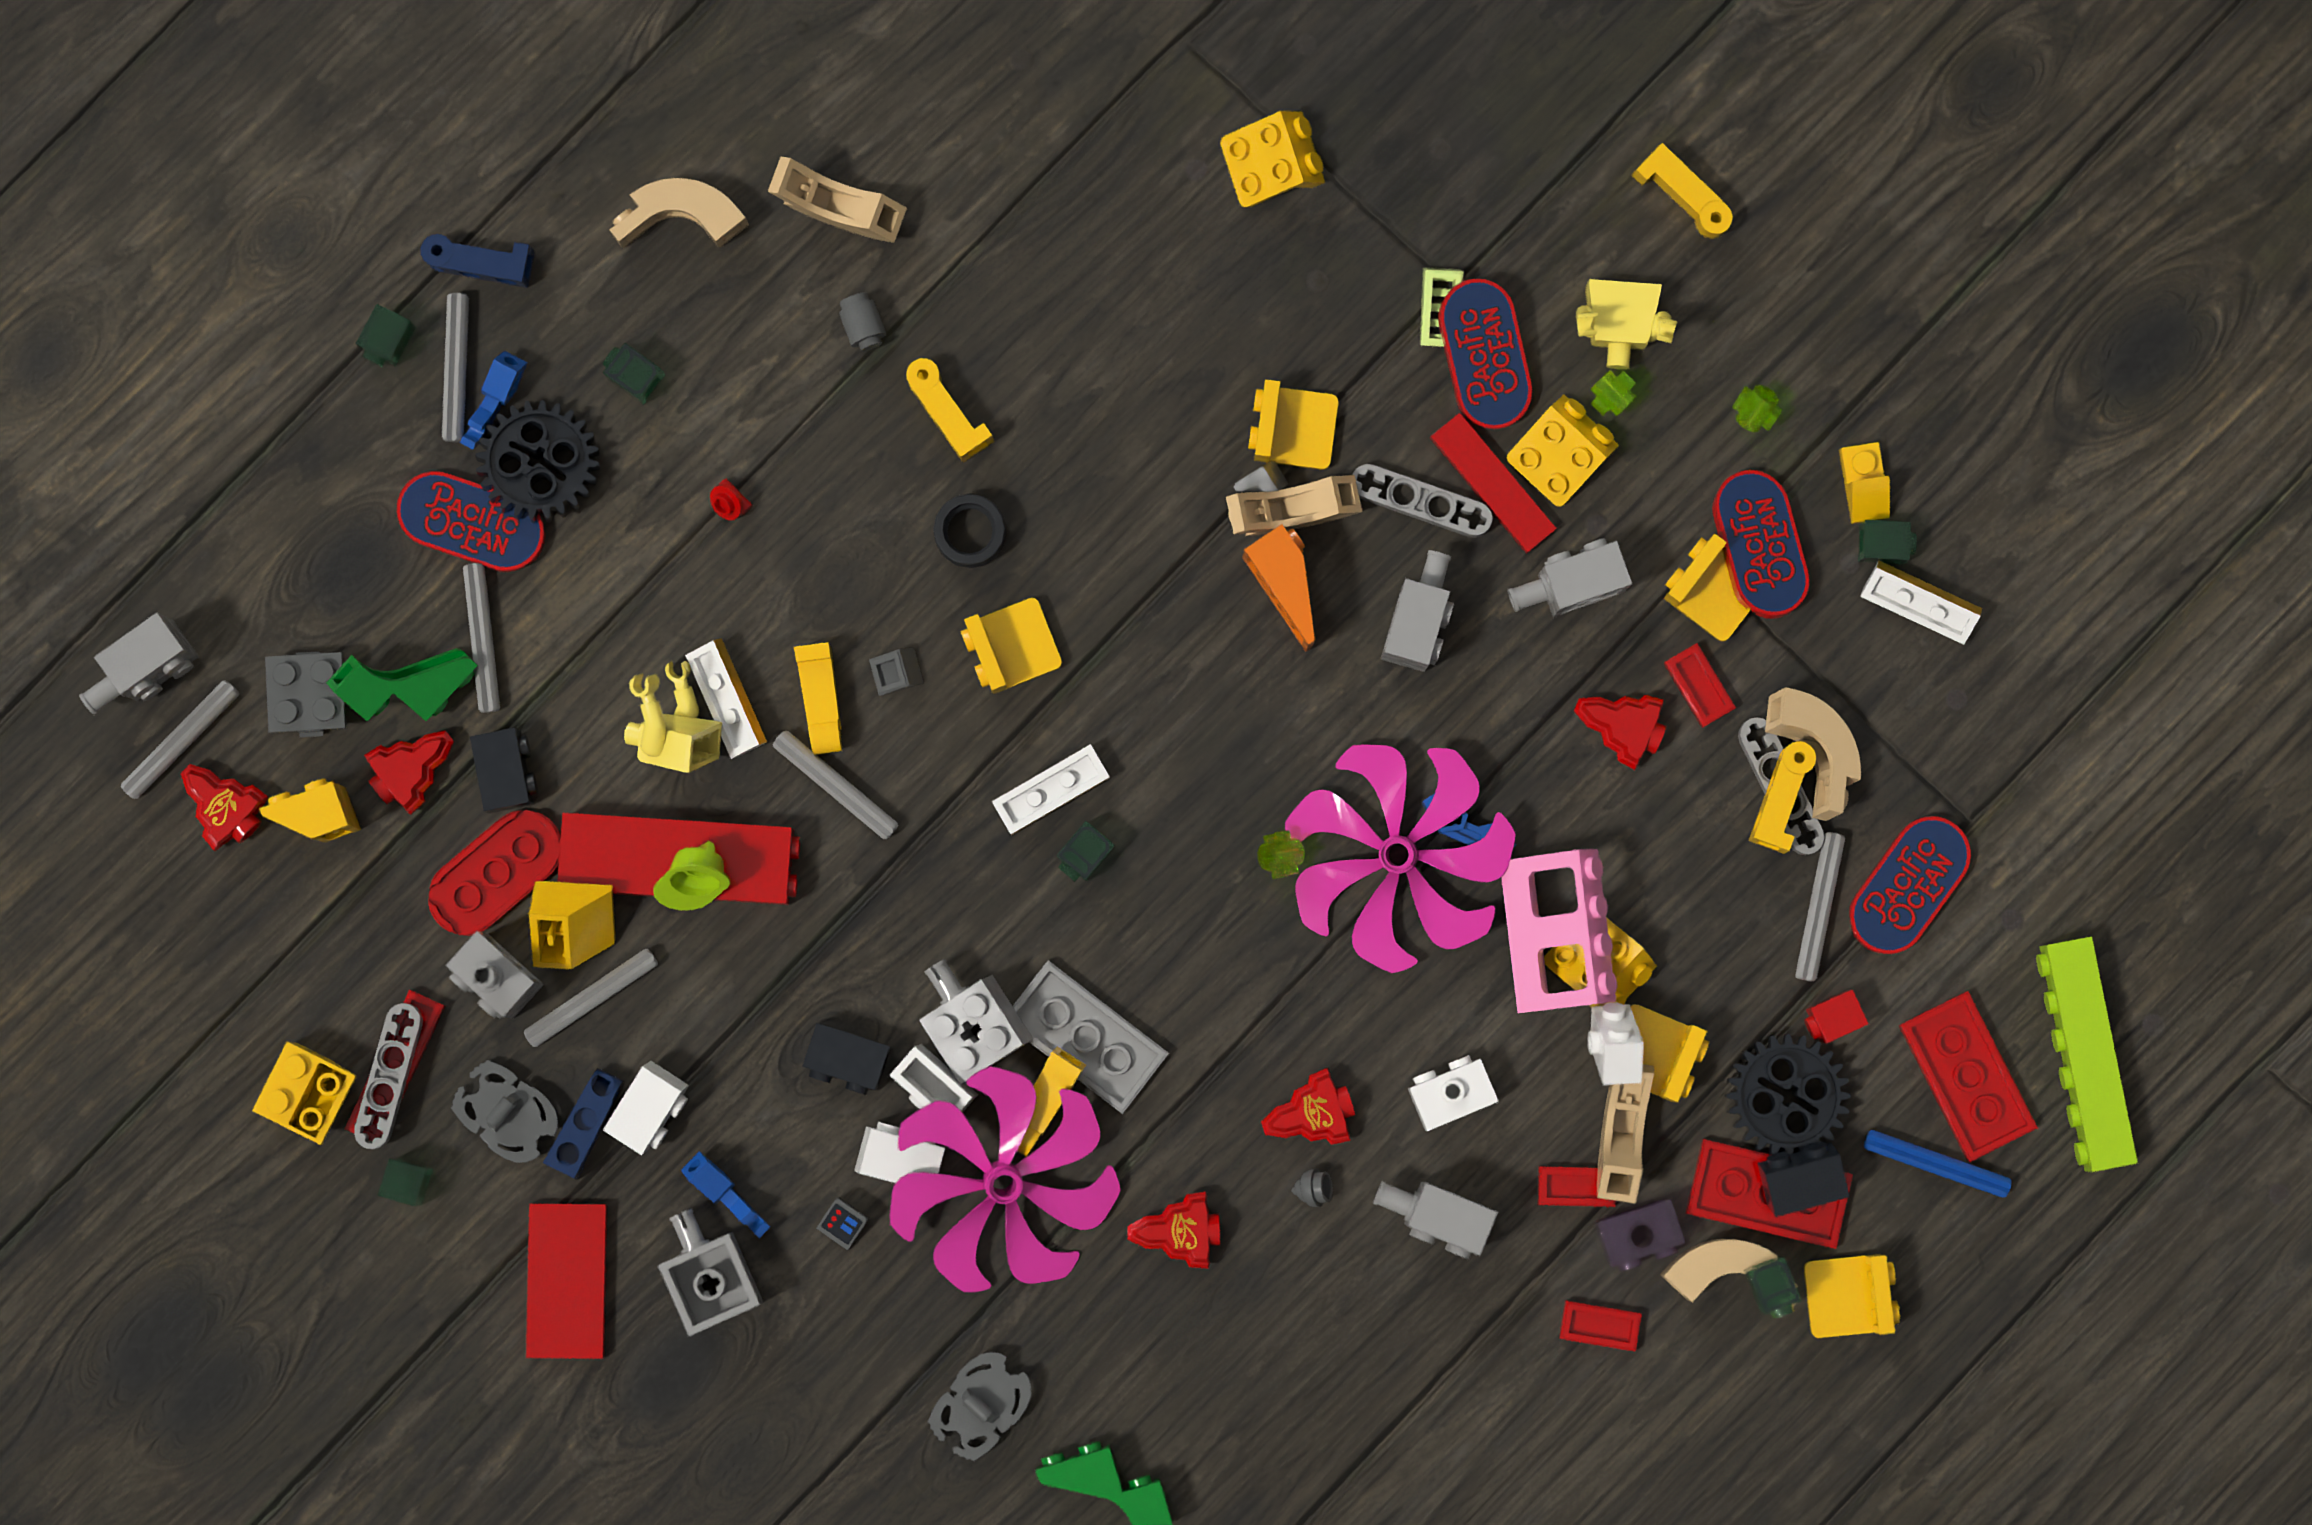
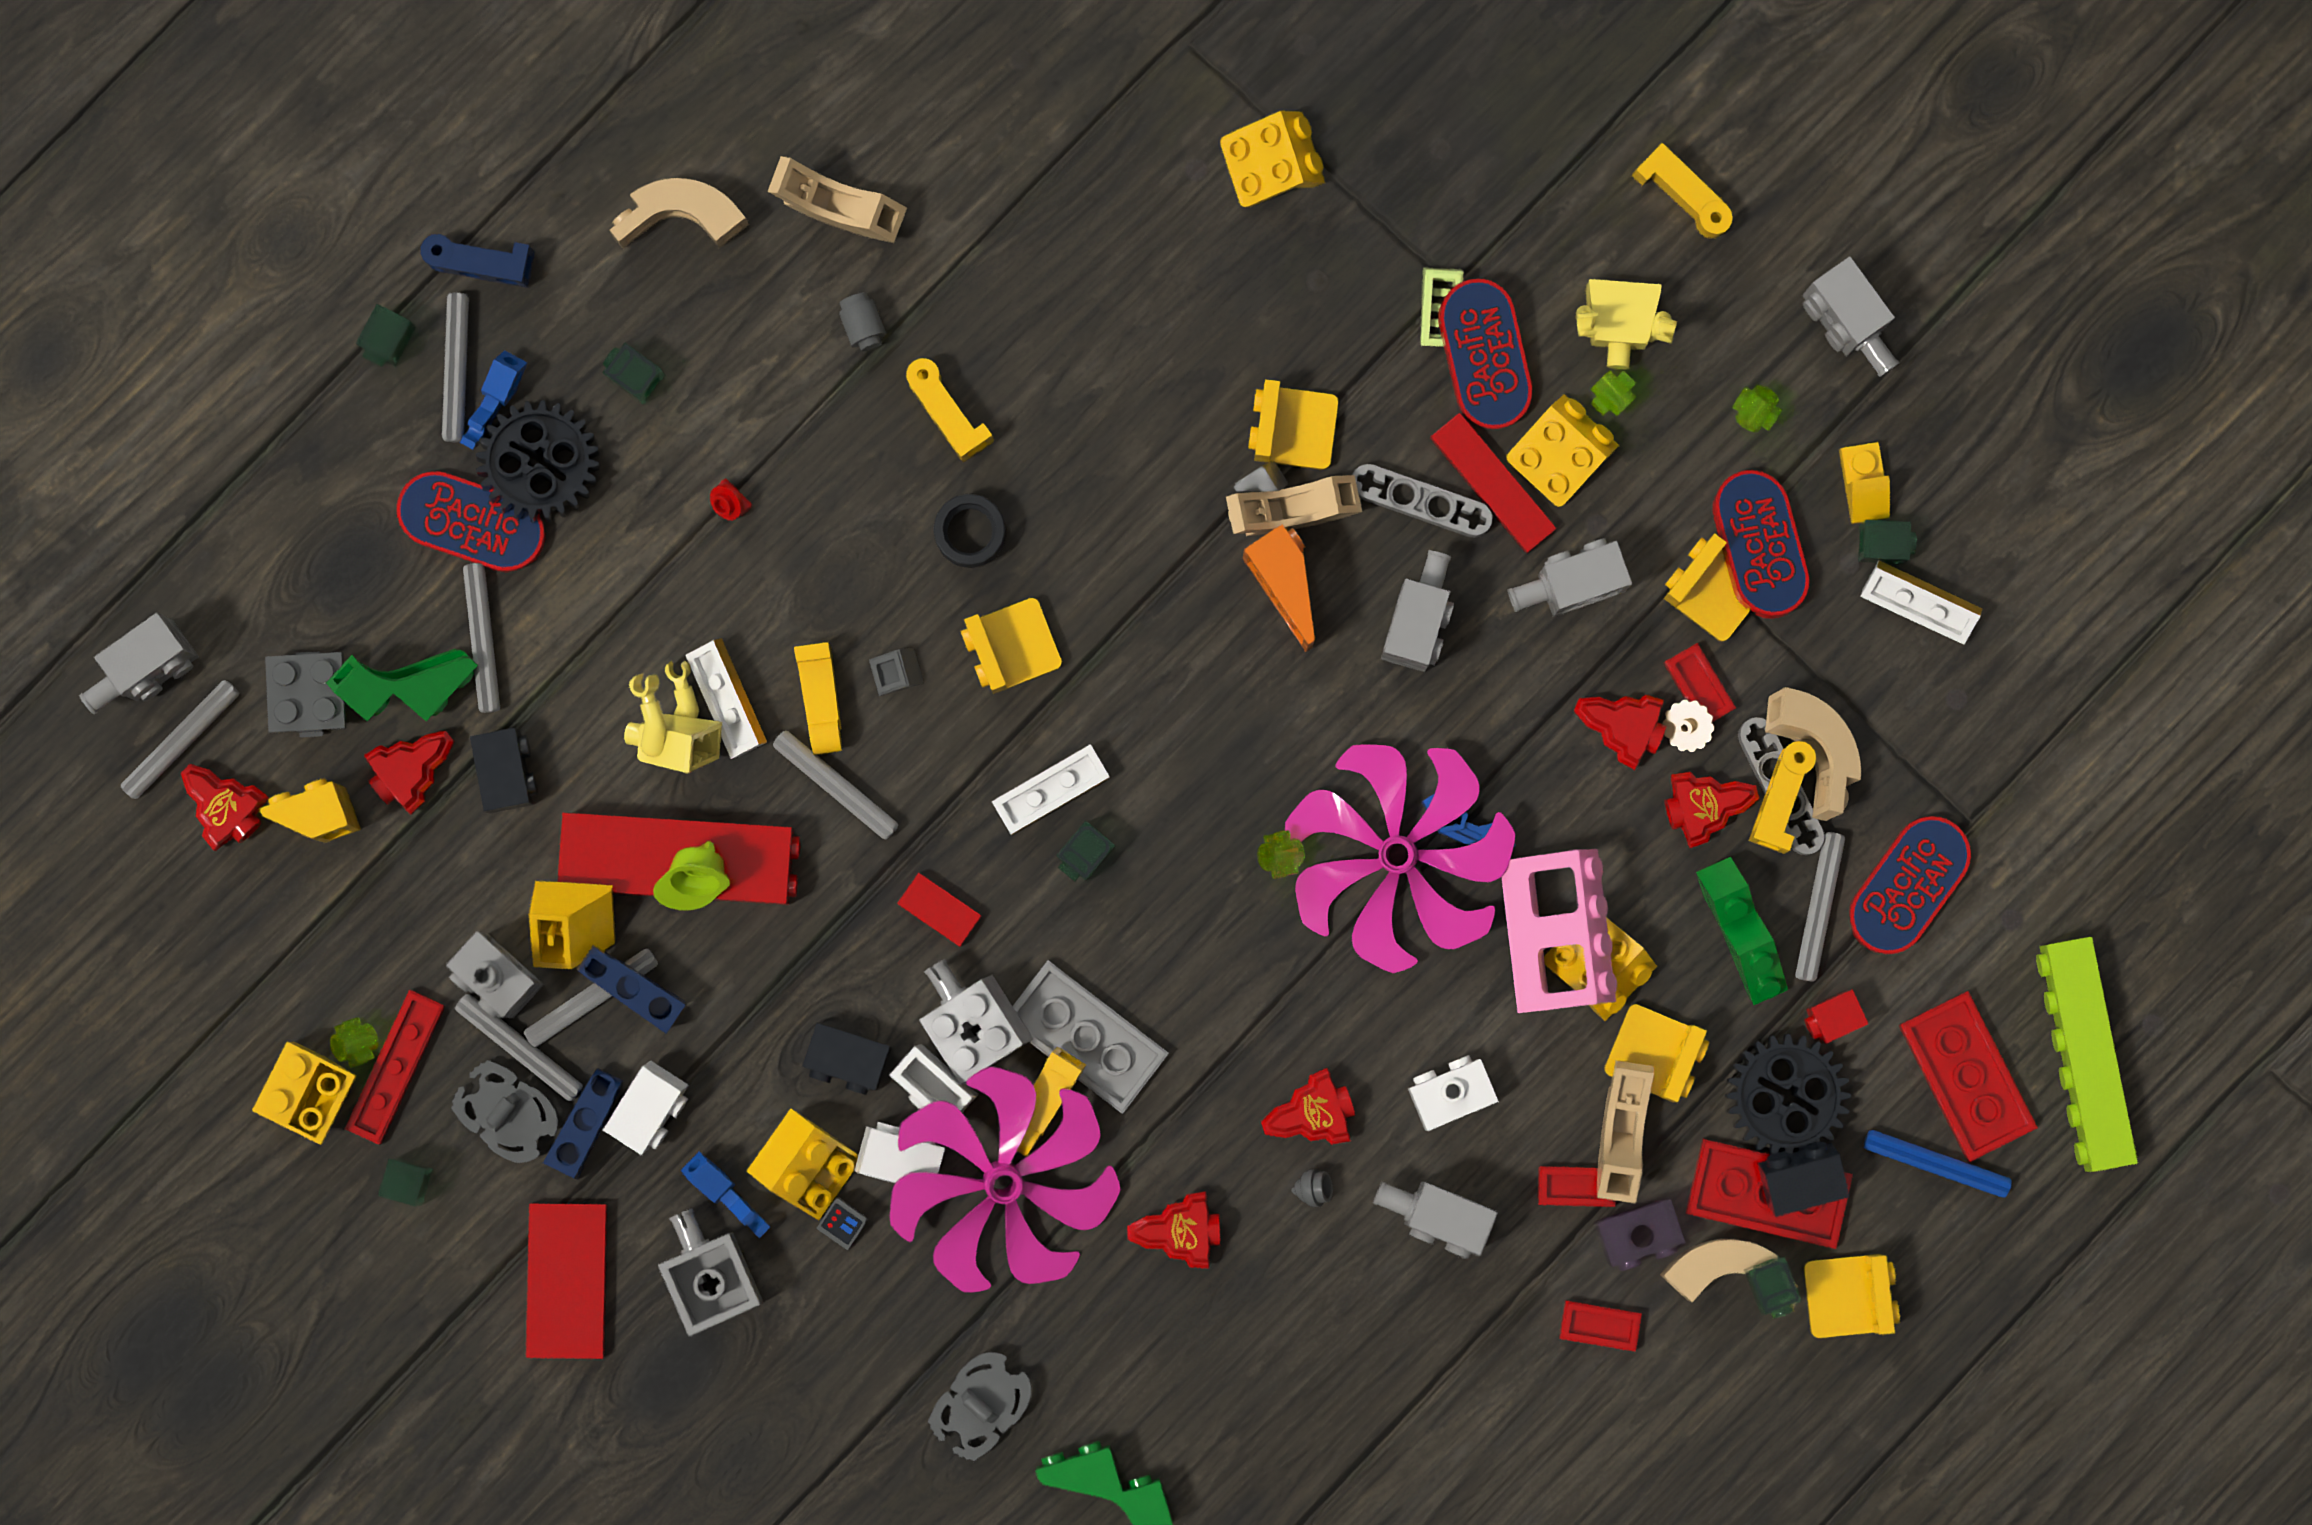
(354, 1042): none -> clear neon green gear
(381, 1073): light grey beam -> none
(495, 872): red tile -> none
(519, 1048): none -> light grey axle
(632, 988): none -> dark blue leg
(804, 1164): none -> yellow slope
(939, 909): none -> red tile
(1616, 1044): white brick -> none
(1688, 725): none -> piece
(1705, 805): none -> red rock
(1743, 930): none -> green arch
(1851, 314): none -> light grey brick

